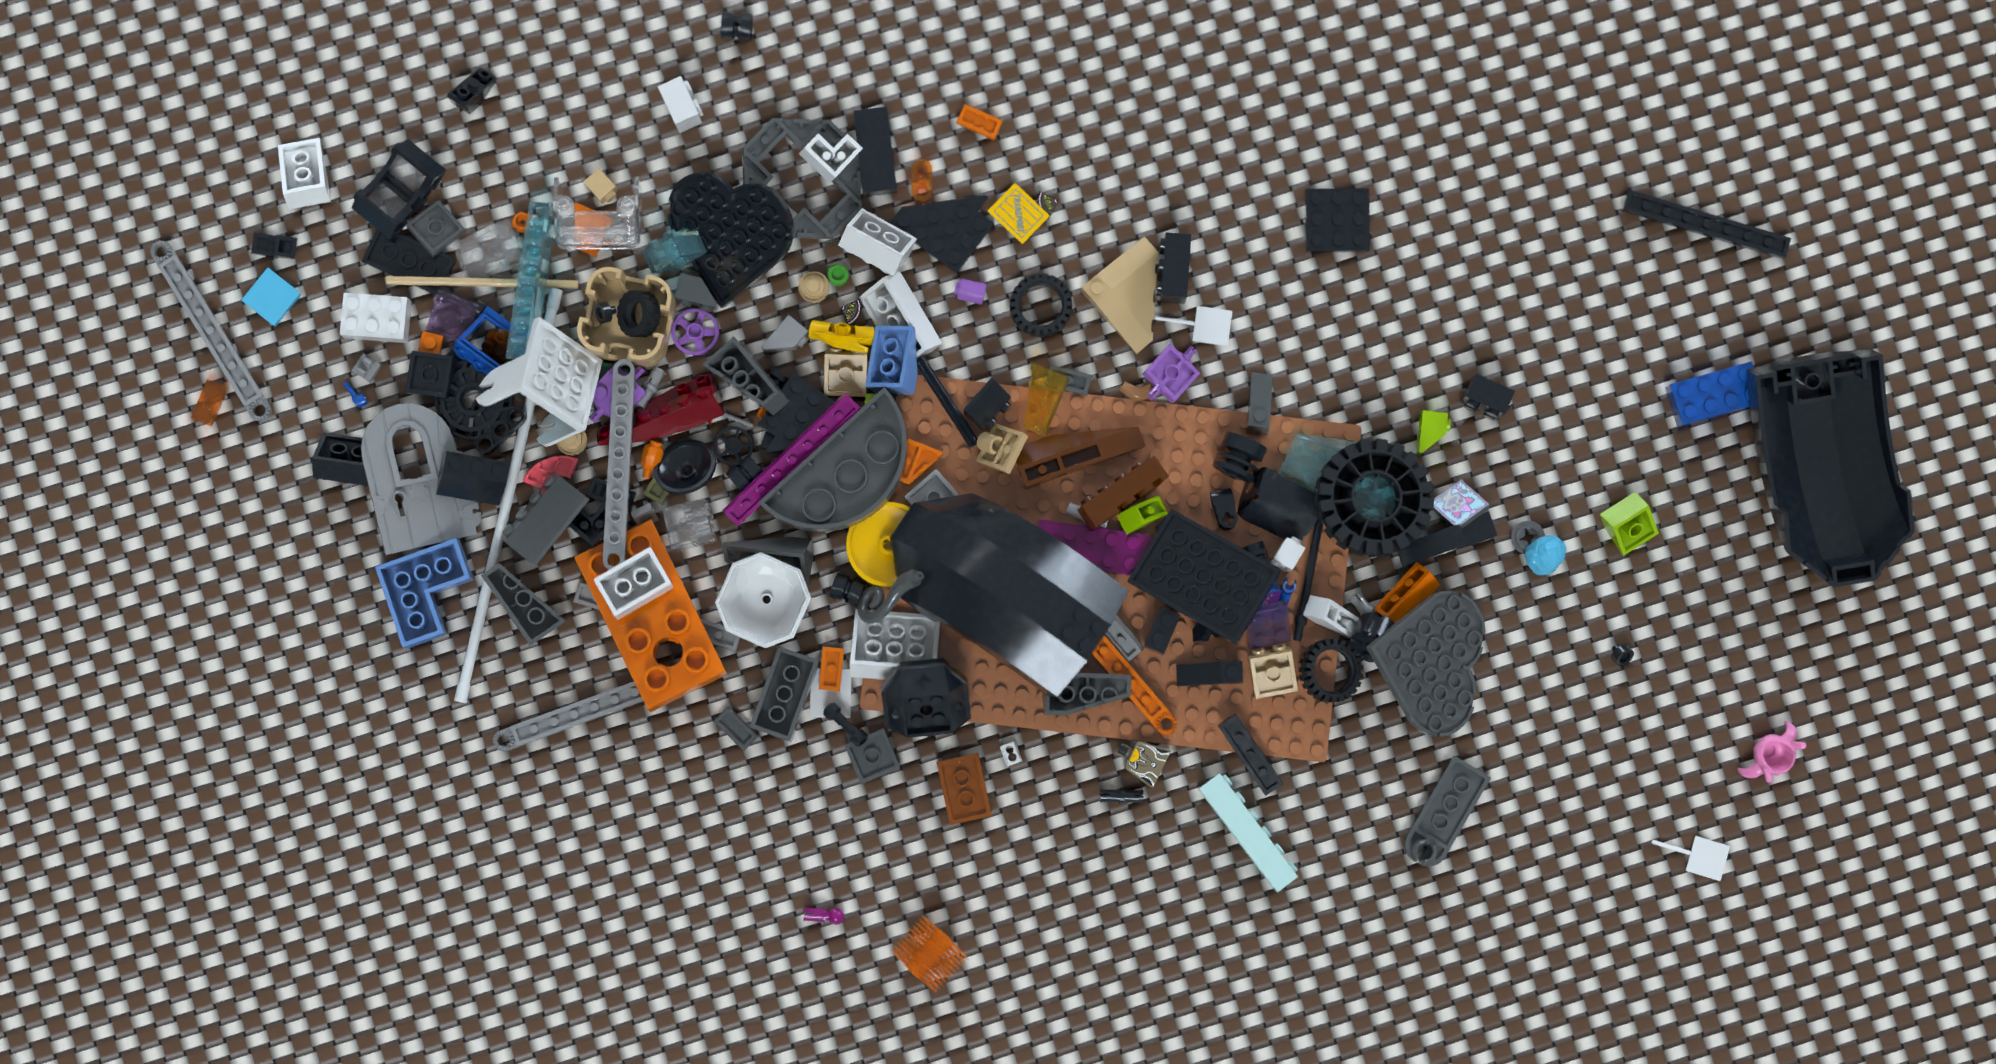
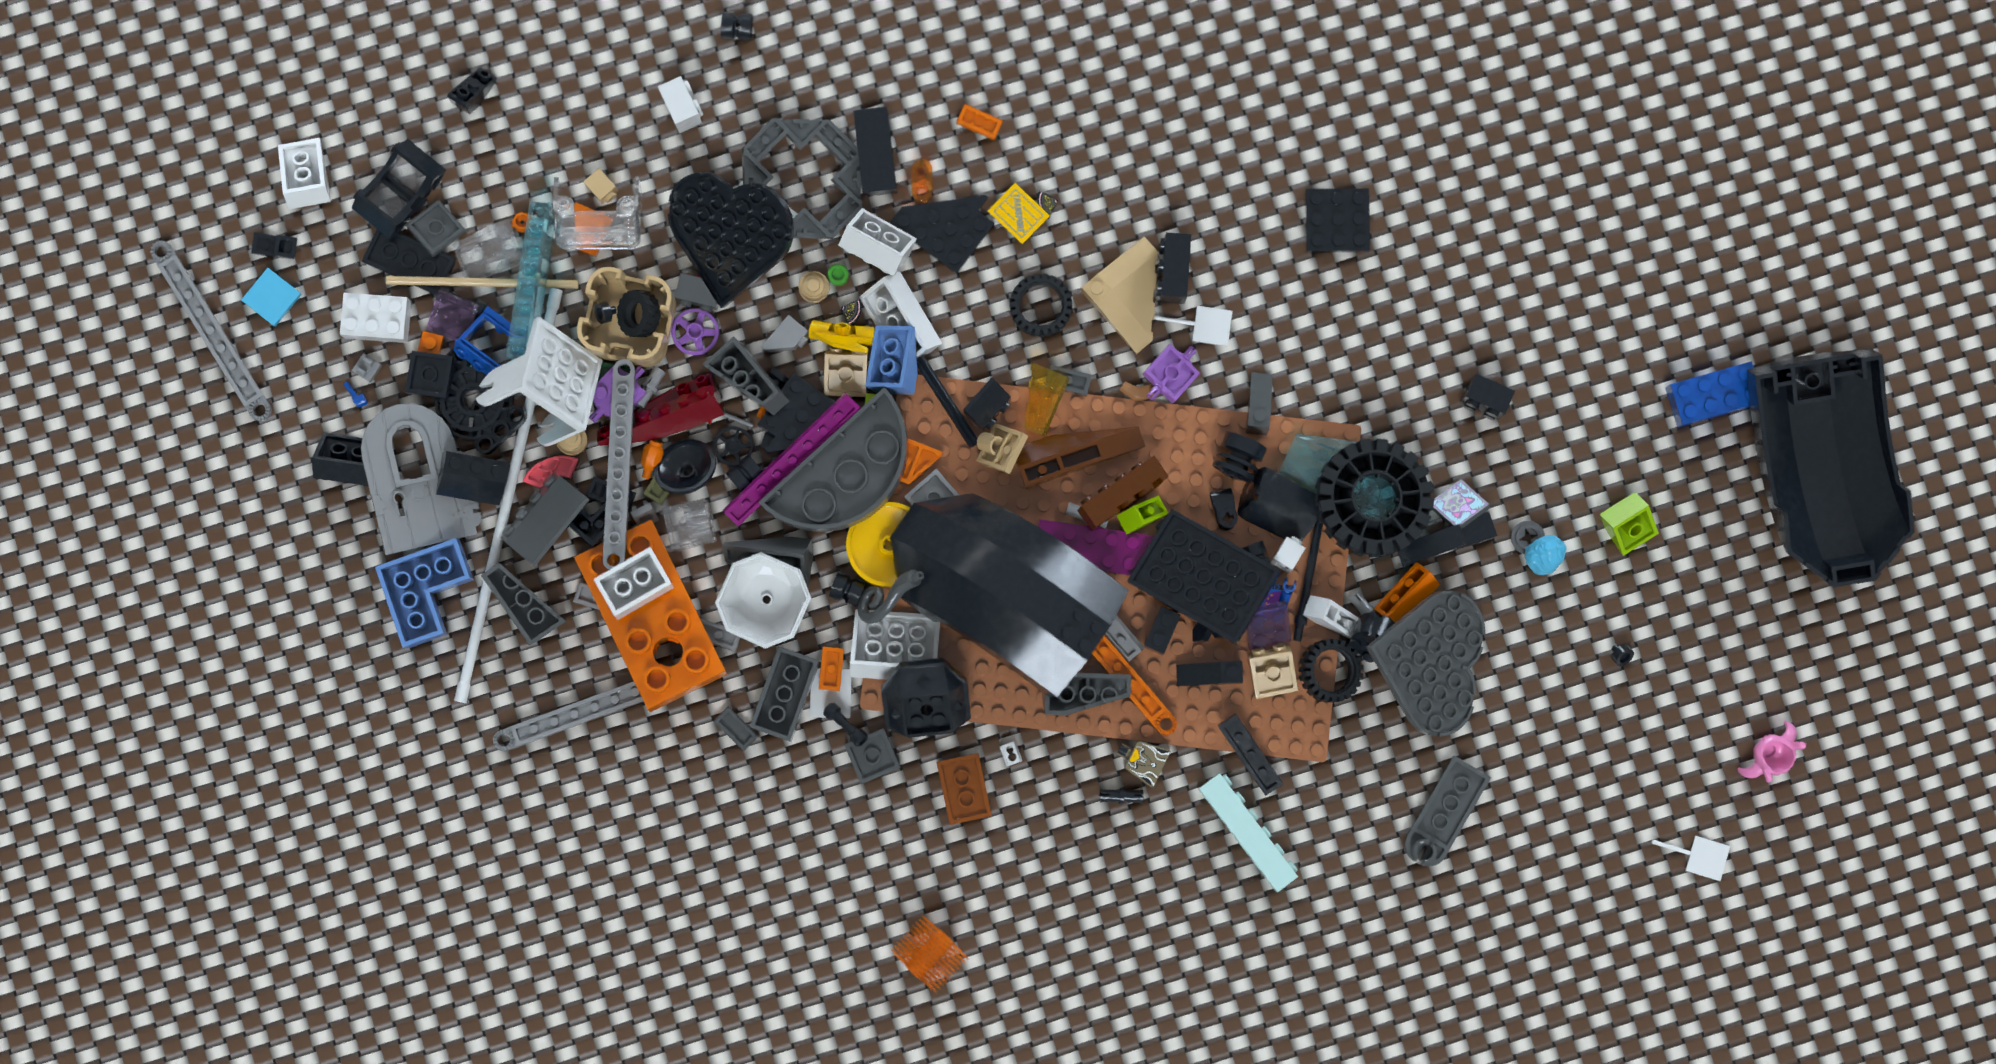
(209, 402): clear orange plate -> none
(496, 345): reddish brown dish -> none
(673, 250): clear light blue brick -> none
(827, 159): white brick -> none
(835, 915): magenta pin -> none
(970, 291): medium lavender brick -> none
(1431, 429): lime slope -> none
(1706, 224): black plate -> none

